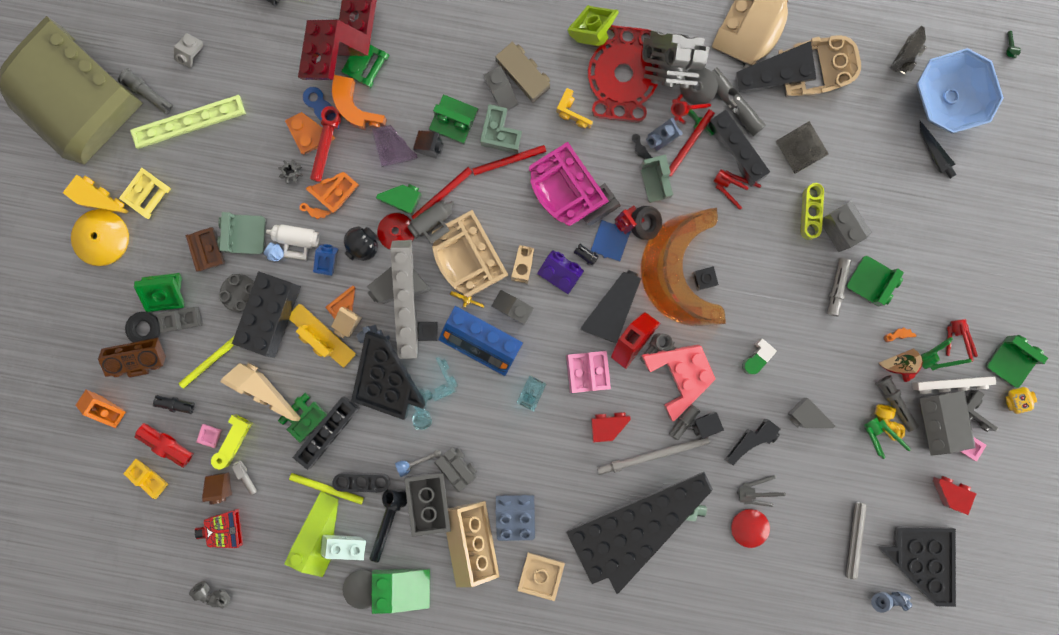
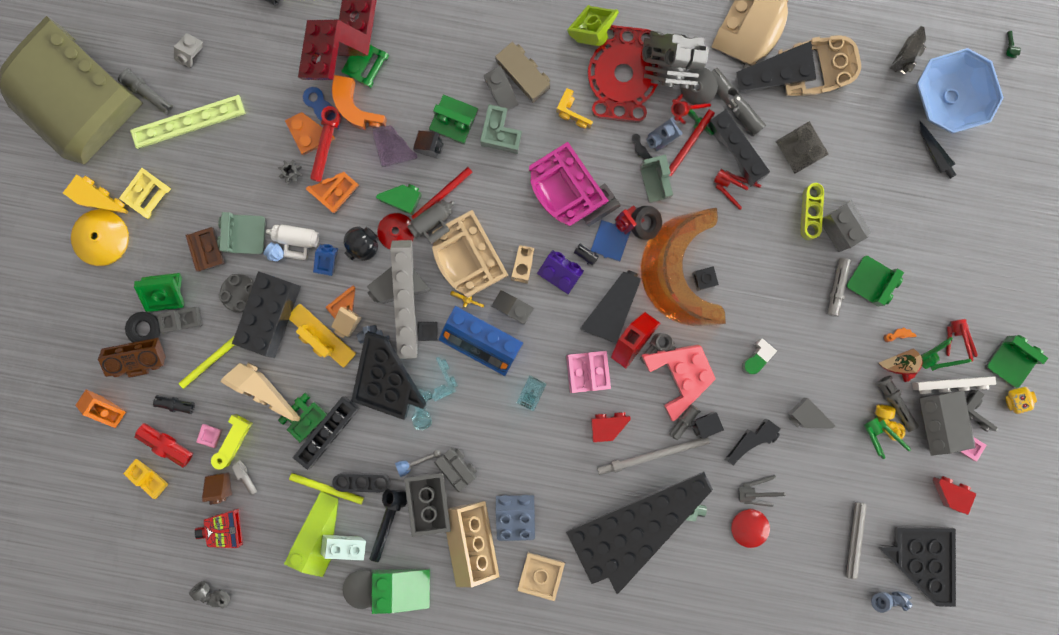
(316, 212): orange piece -> none
(508, 160): red bar -> none

